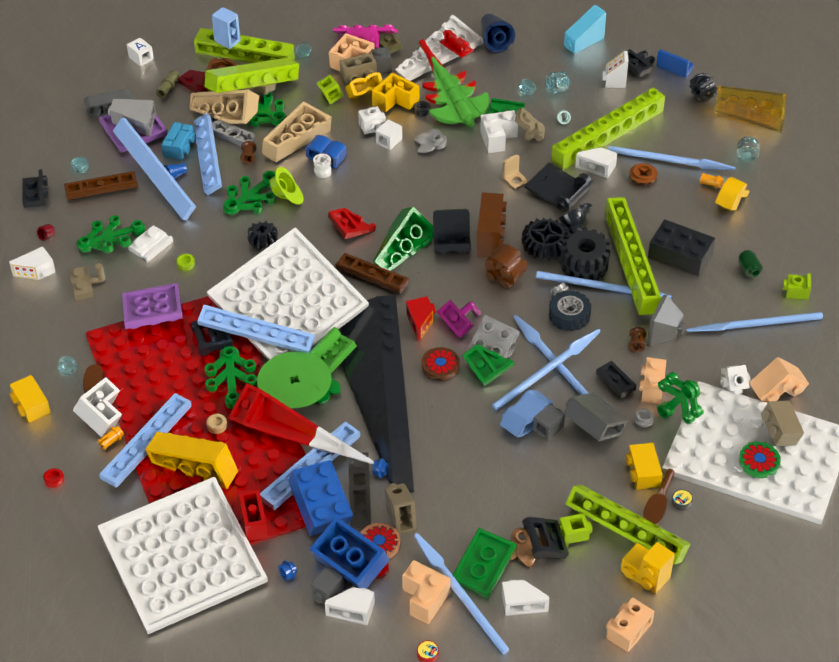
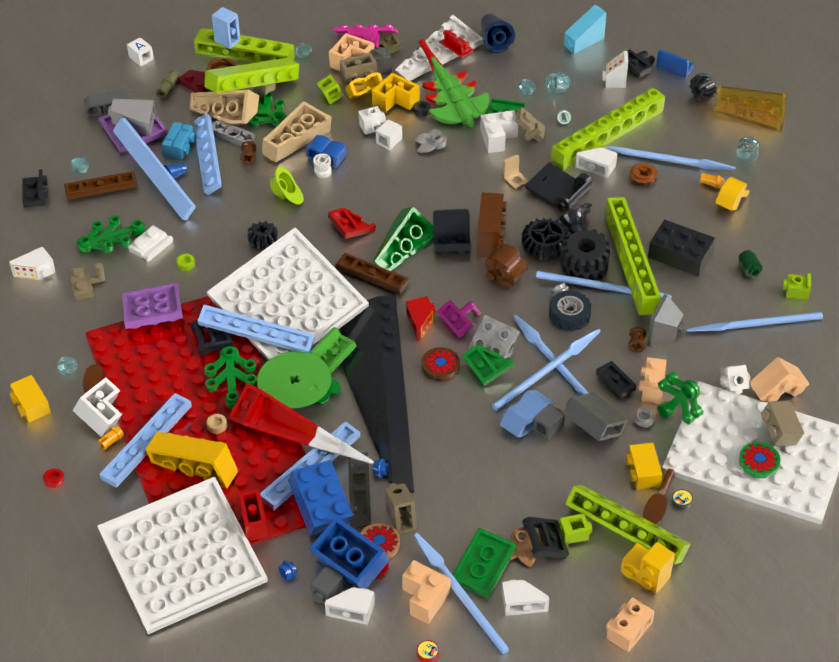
(48, 229): dark red piece -> none
(233, 205): green plant -> none

